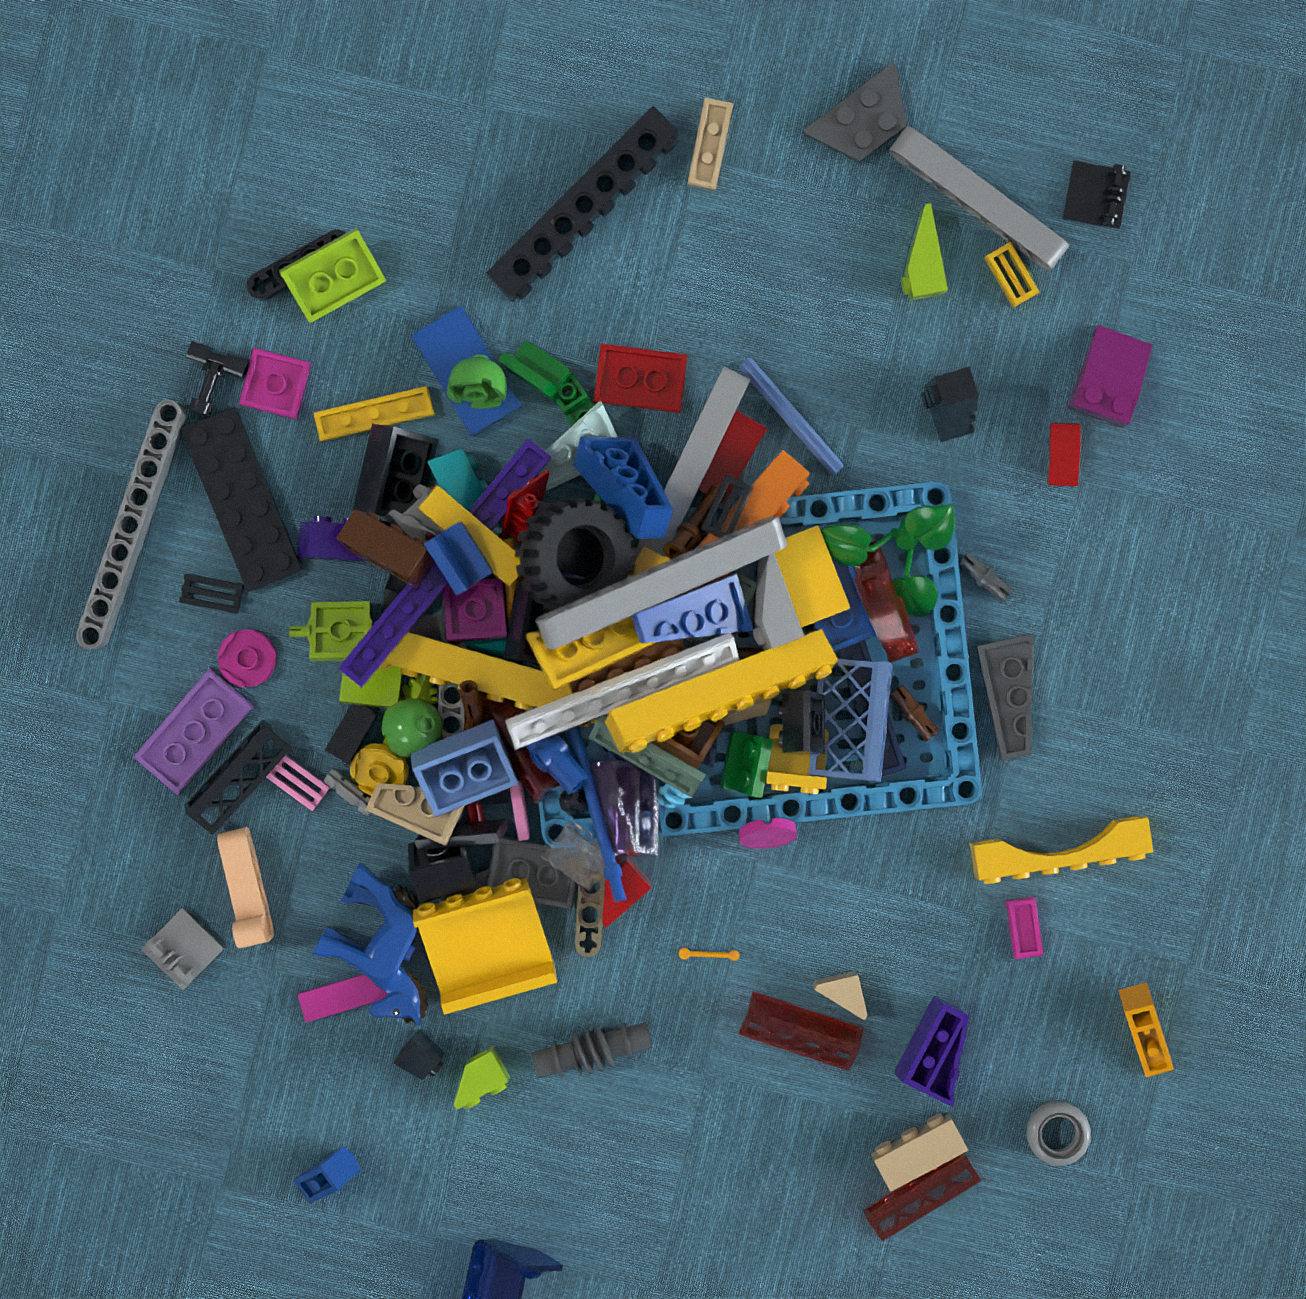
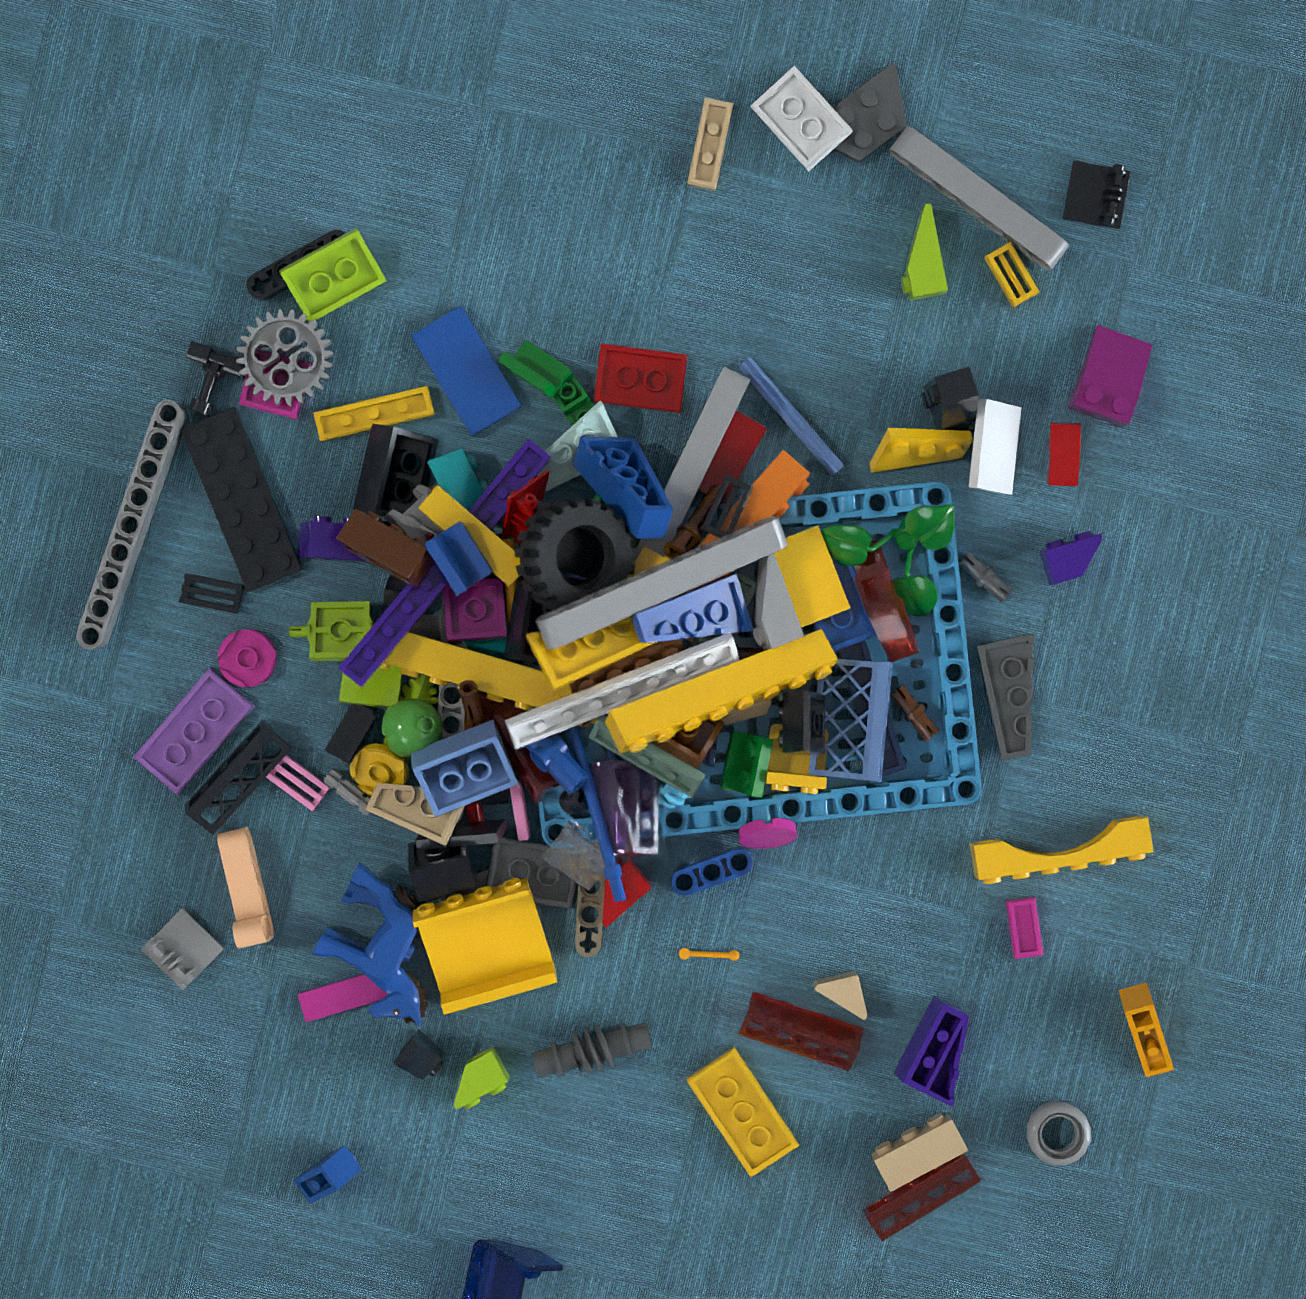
(269, 335): none -> light grey gear
(477, 381): bright green cylinder -> none
(650, 125): black brick -> none
(726, 873): none -> blue beam
(742, 1112): none -> yellow tile
(801, 118): none -> white tile
(918, 447): none -> yellow wing
(994, 447): none -> white tile
(1071, 559): none -> dark purple slope

